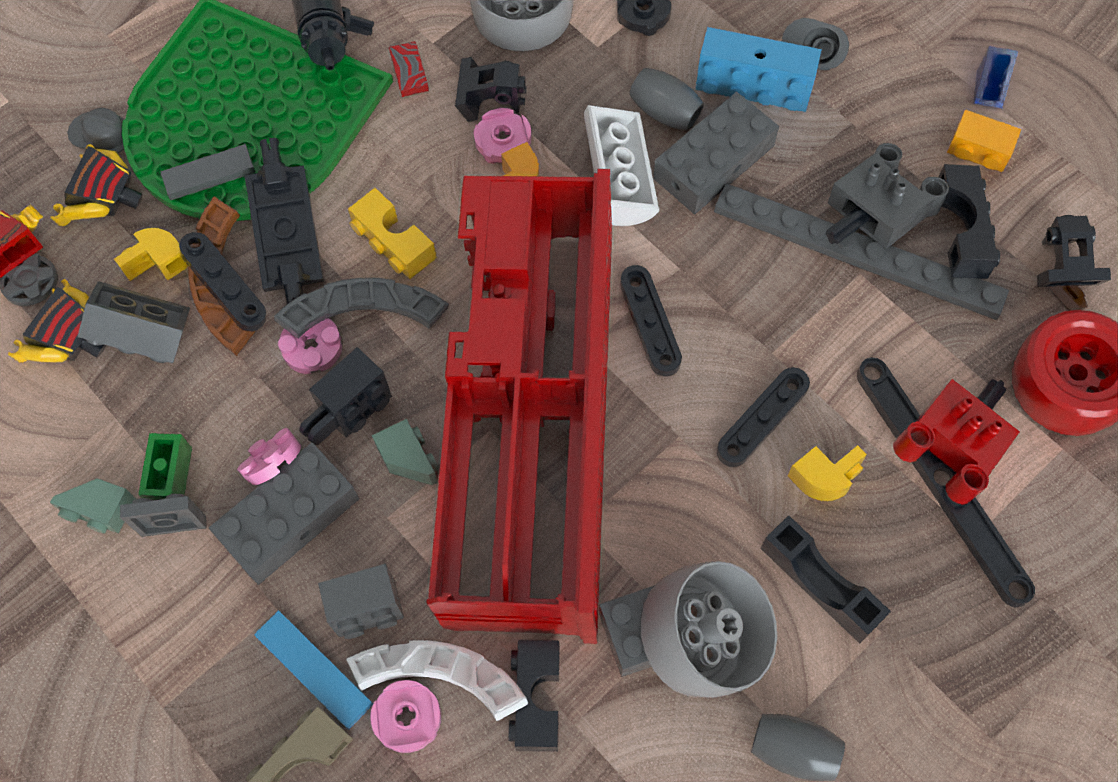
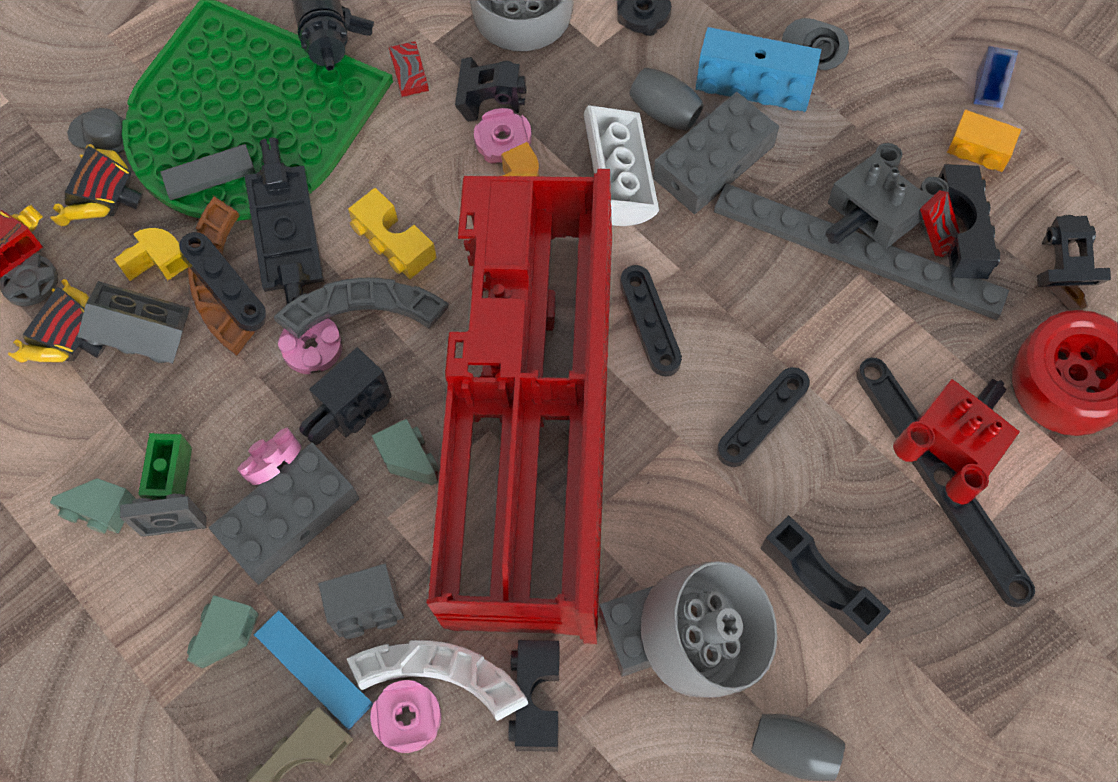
(223, 631): none -> sand green slope
(821, 478): yellow brick -> none
(940, 222): none -> red tile

